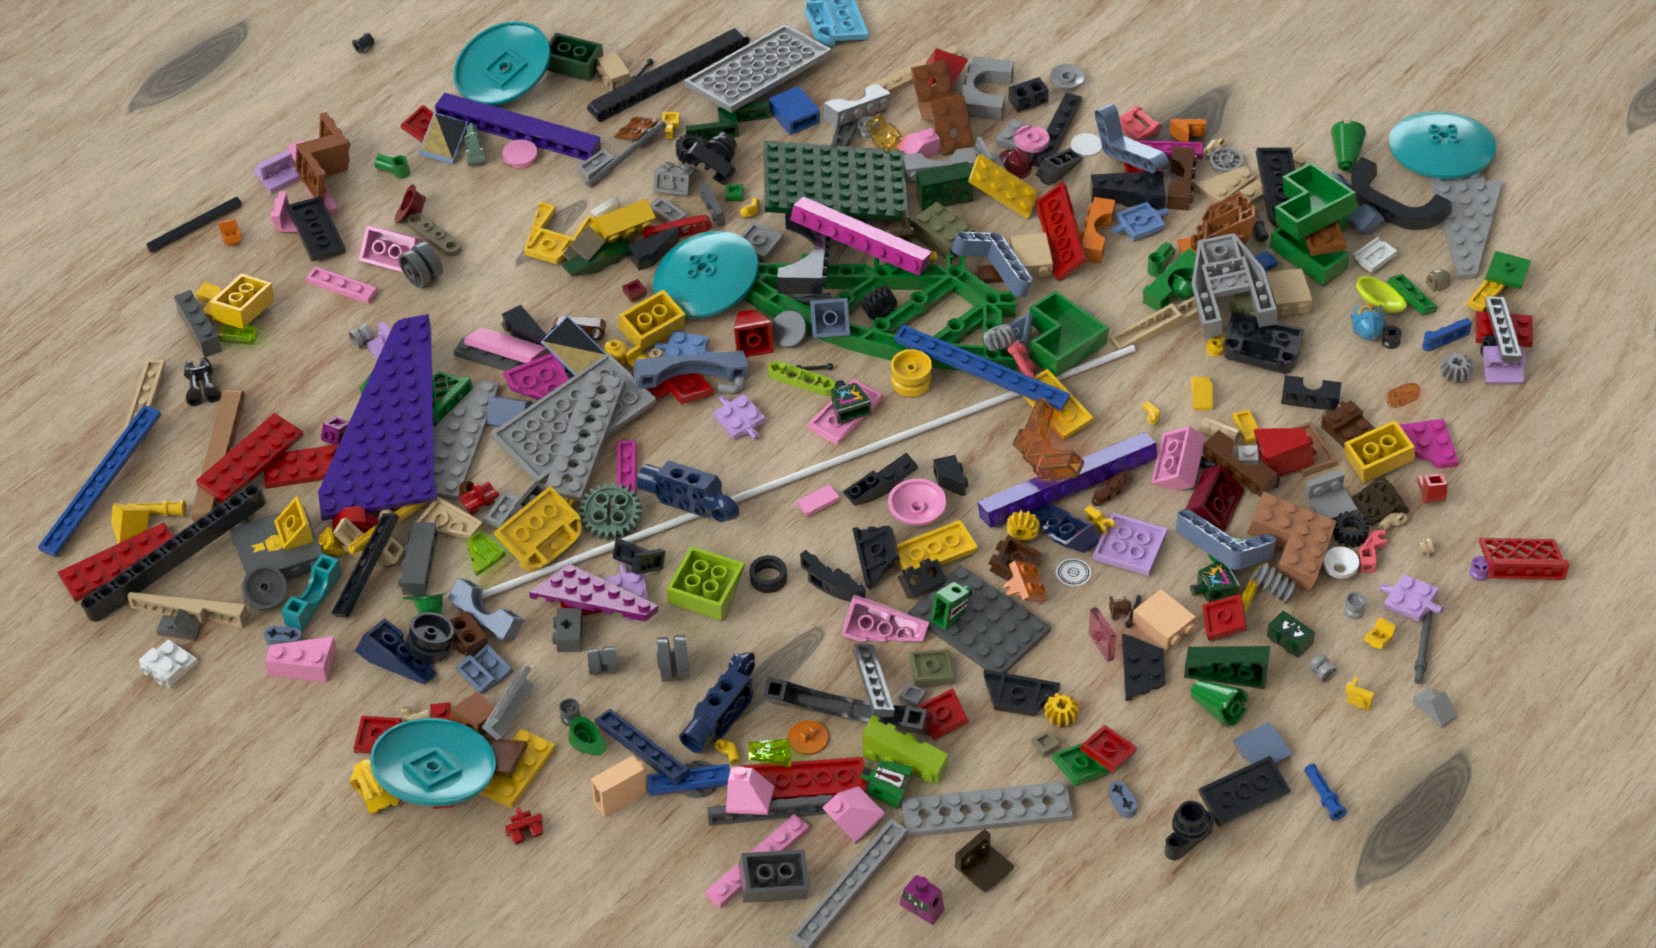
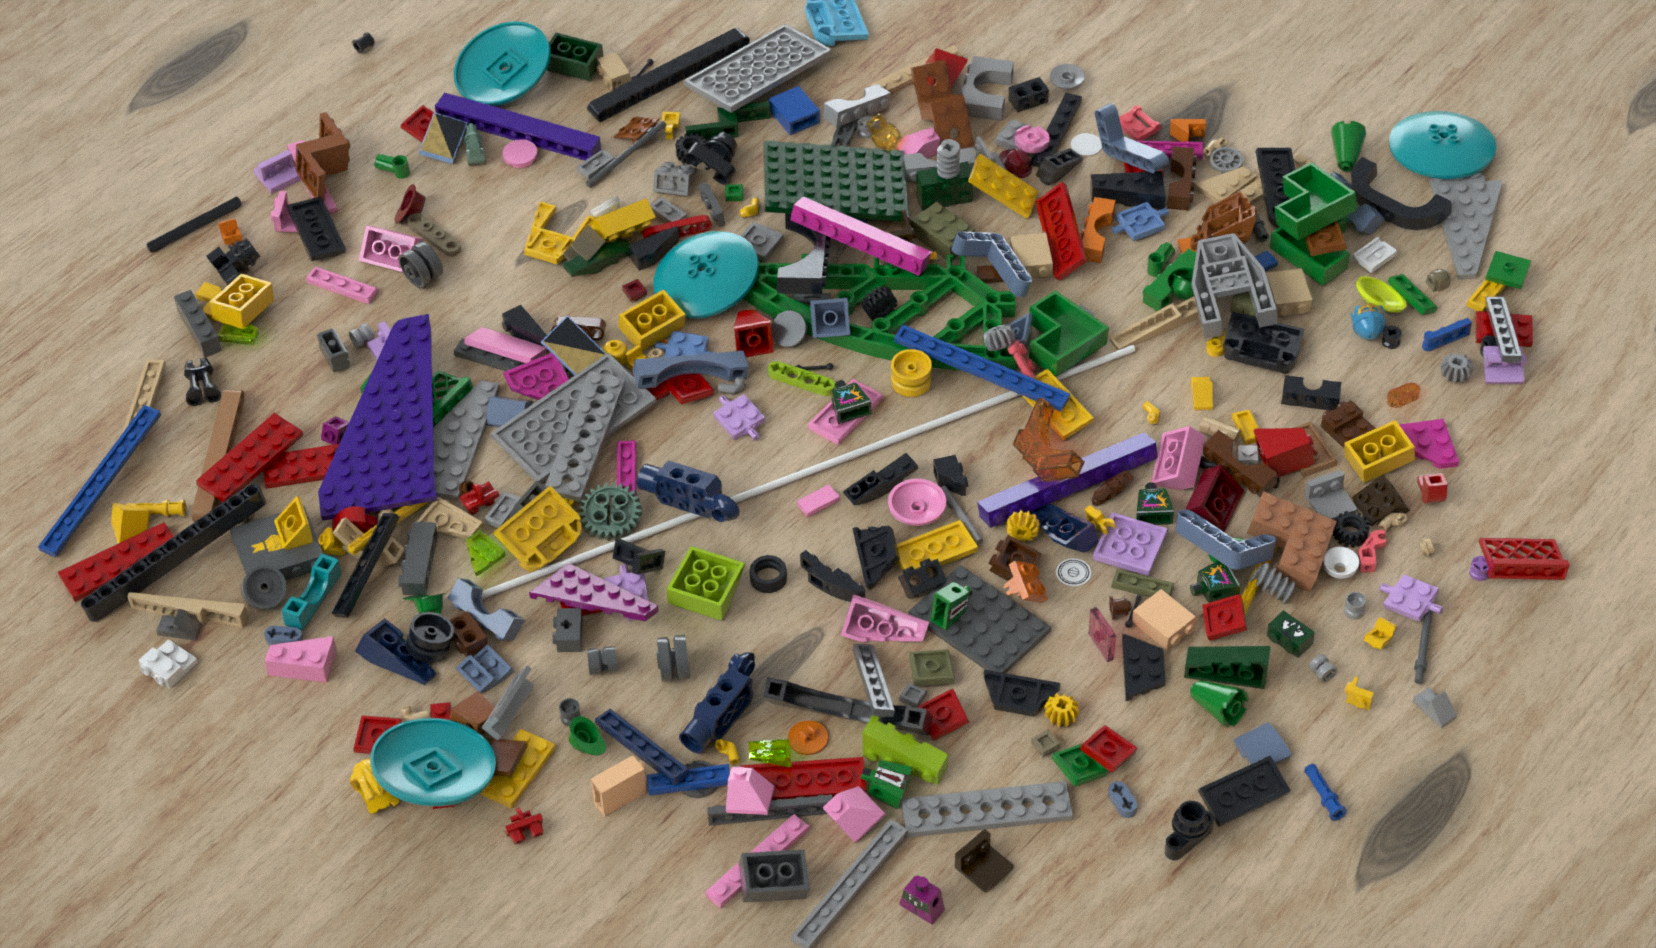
(235, 260): none -> black beam
(333, 350): none -> dark grey brick
(948, 159): none -> light grey piece
(962, 516): none -> light grey bar
(1140, 584): none -> olive tile
(1154, 505): none -> dark green torso

